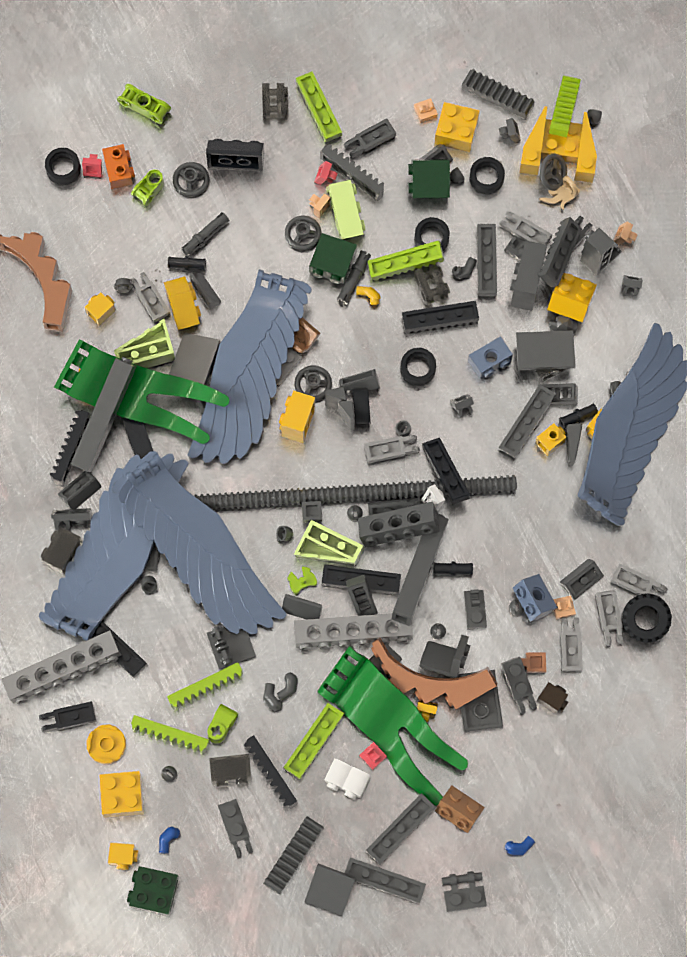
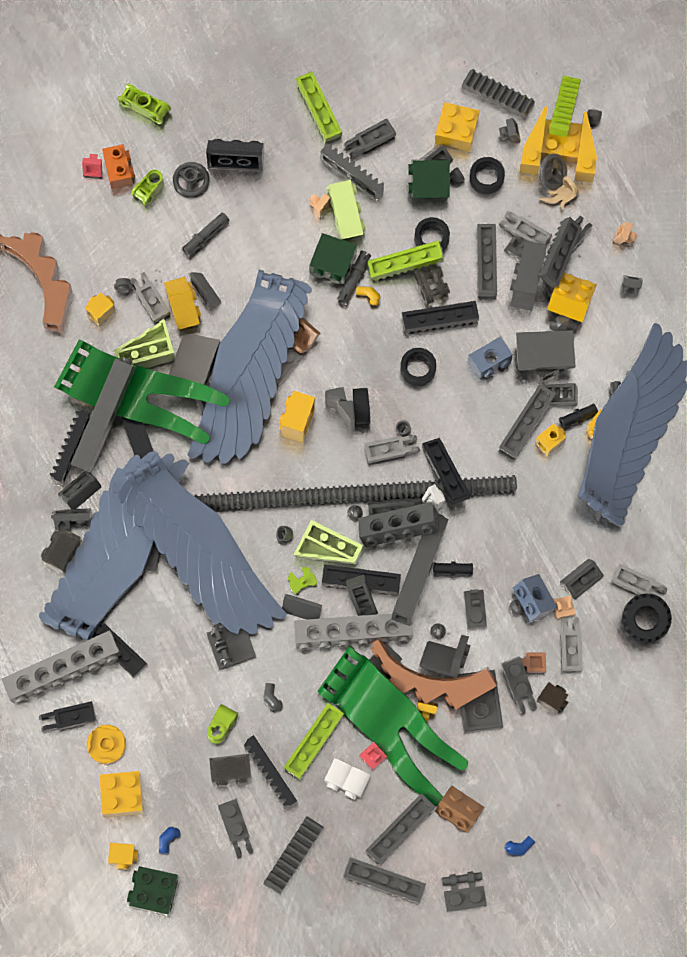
(62, 153): black tyre -> none
(147, 585): dark grey hinge -> none
(166, 777): dark grey hinge -> none
(170, 733): lime gear -> none
(187, 263): black pin -> none
(205, 685): lime gear -> none
(281, 93): clear smoke brick -> none
(290, 686): dark grey arm -> none
(302, 225): dark grey piece -> none
(312, 511): dark grey tile -> none
(313, 376): dark grey piece -> none
(325, 174): coral tile -> none
(330, 889): dark grey tile -> none
(362, 380): dark grey slope -> none
(425, 110): light nougat tile -> none
(461, 272): dark grey arm -> none
(462, 402): dark grey tile -> none
(573, 434): dark grey slope -> none
(598, 251): dark grey wedge -> none
(609, 615): light grey hinge -> none

